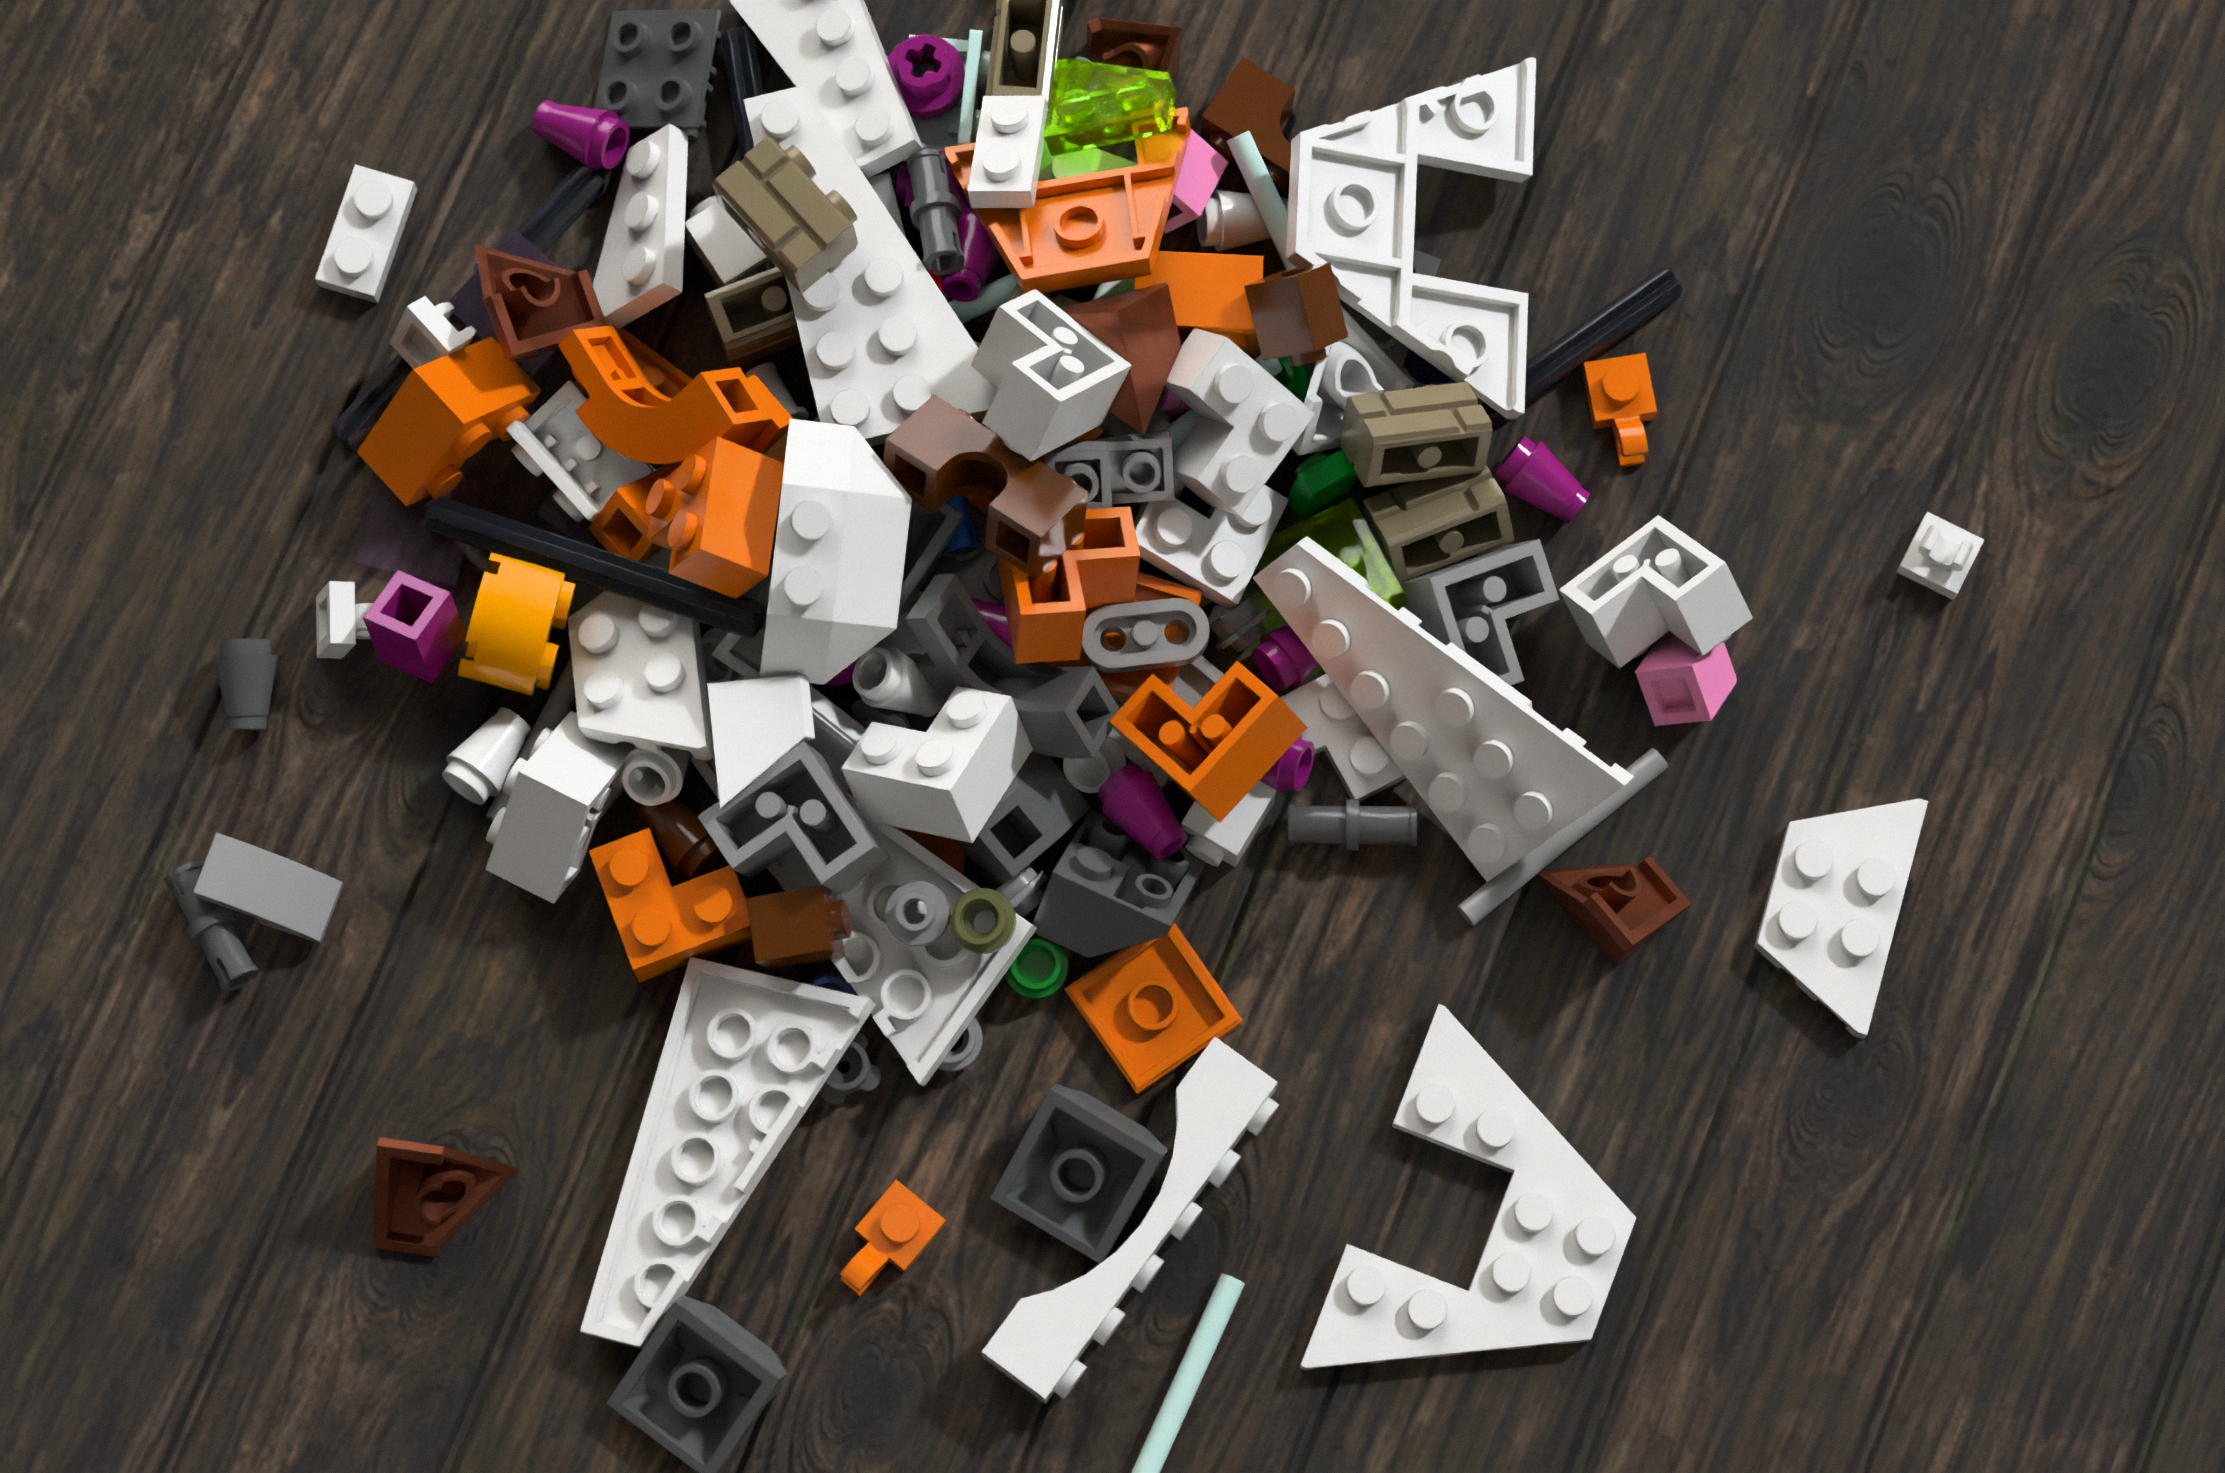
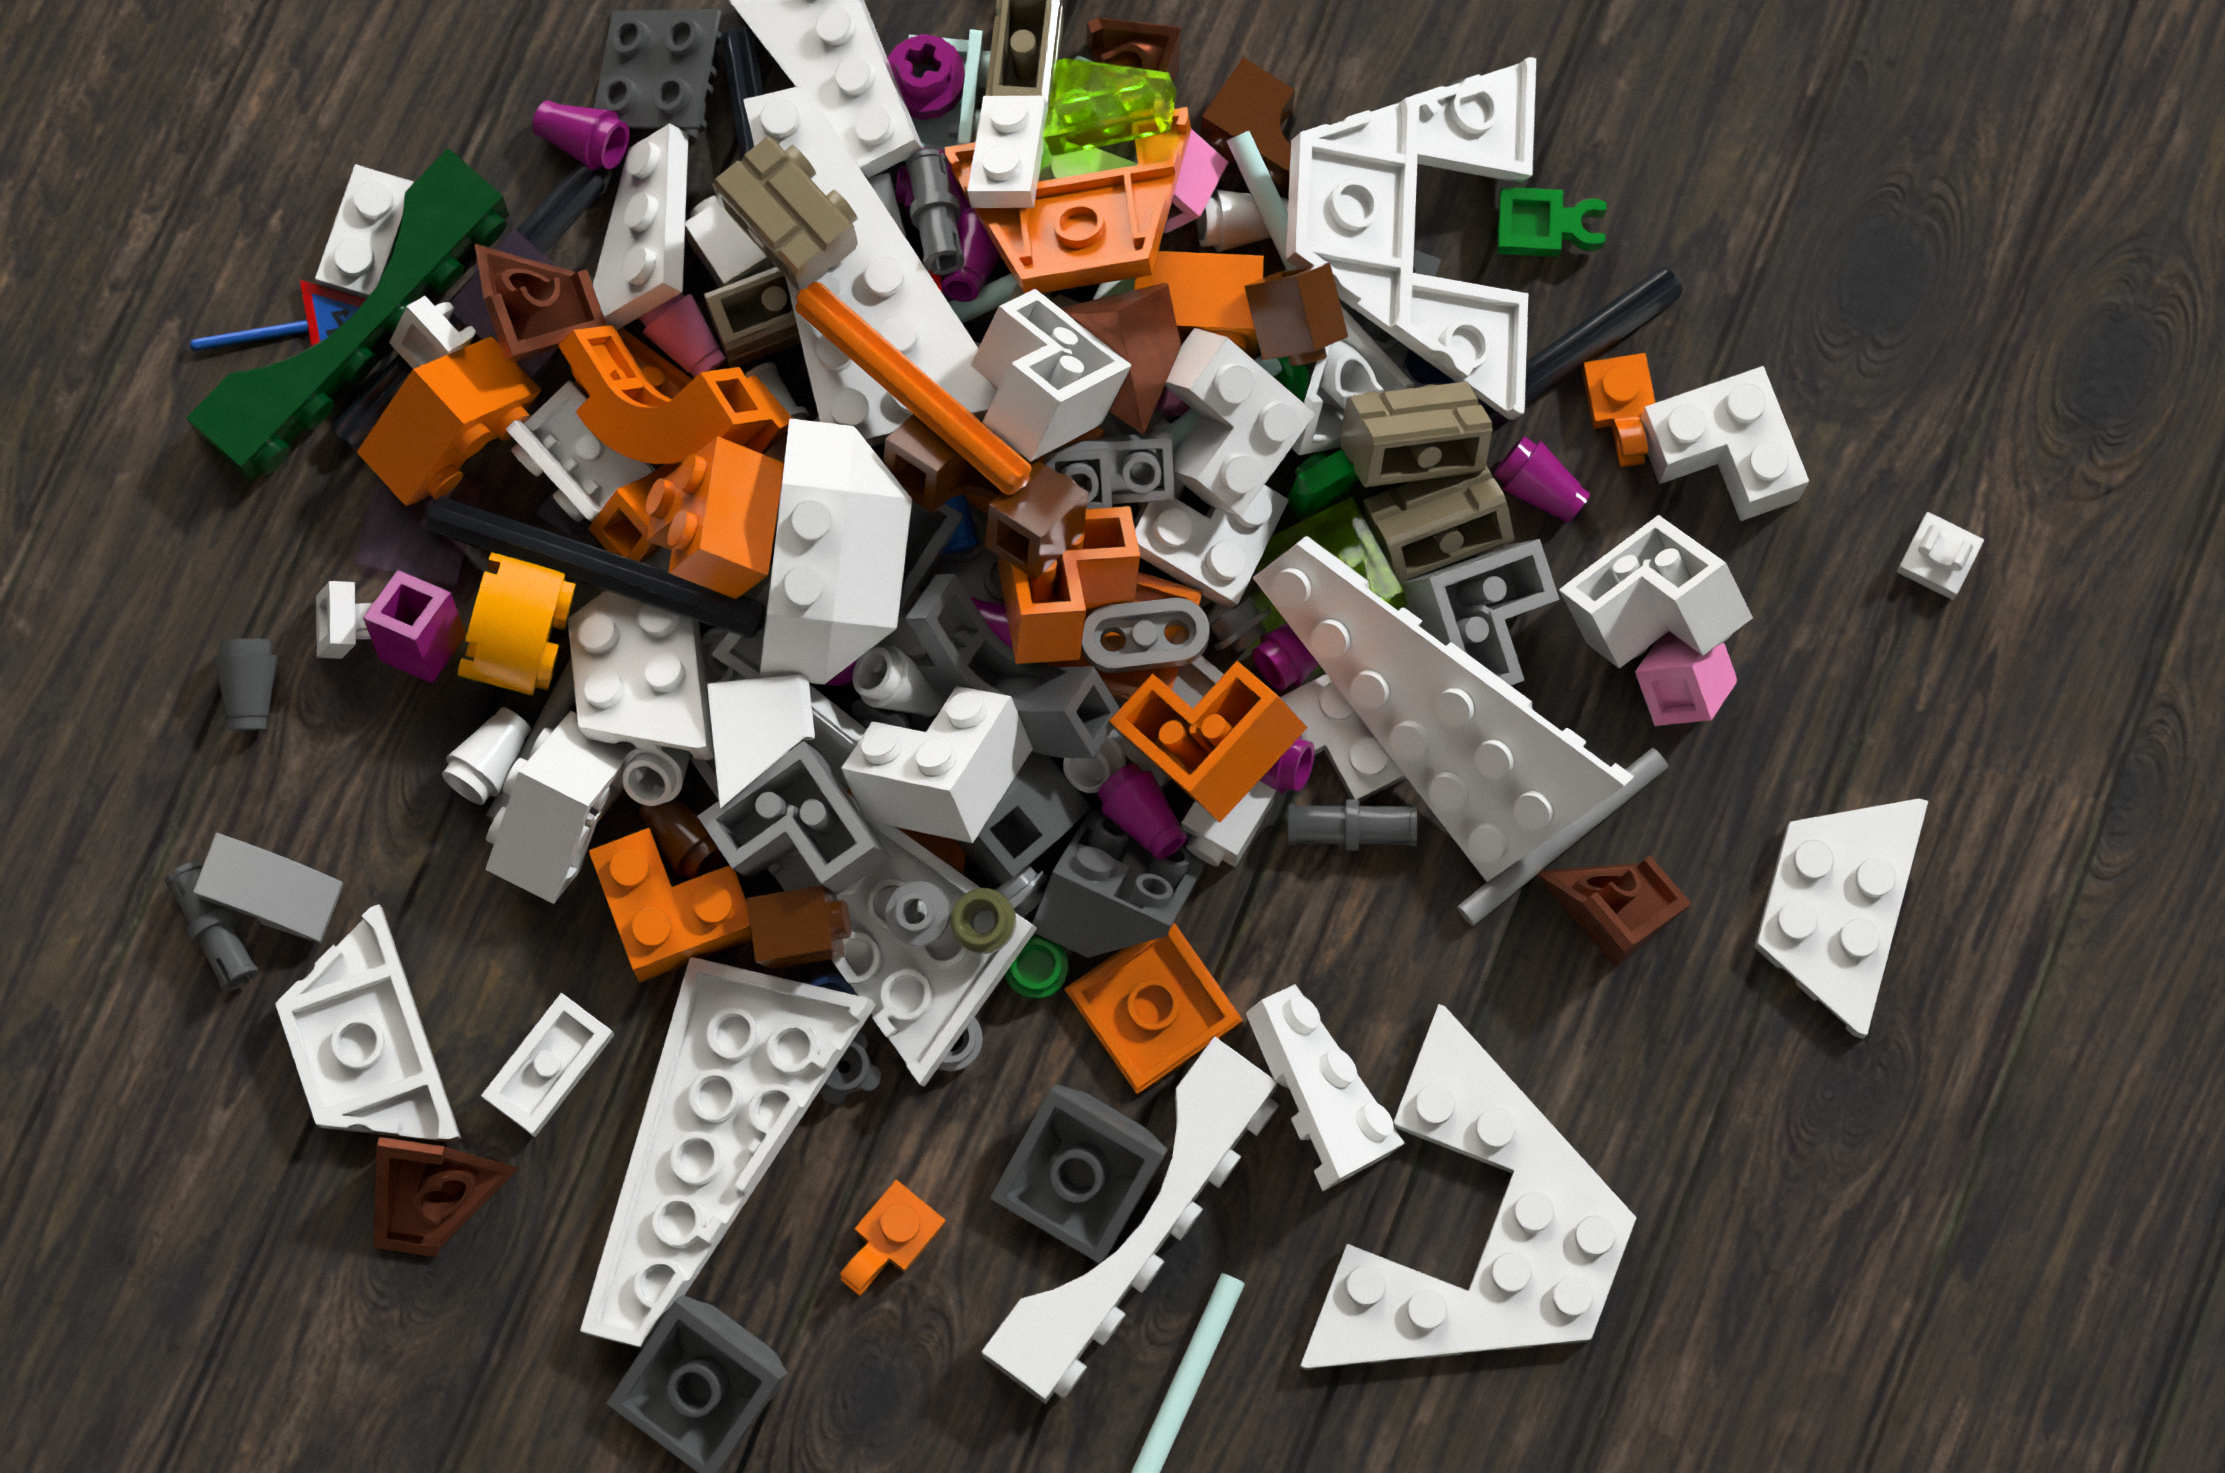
(262, 409): none -> dark green arch
(325, 313): none -> blue piece
(365, 1042): none -> white wing
(548, 1065): none -> white plate
(683, 334): none -> bright pink cone
(913, 388): none -> orange axle
(1331, 1098): none -> white wing
(1536, 222): none -> green plate
(1730, 426): none -> white brick

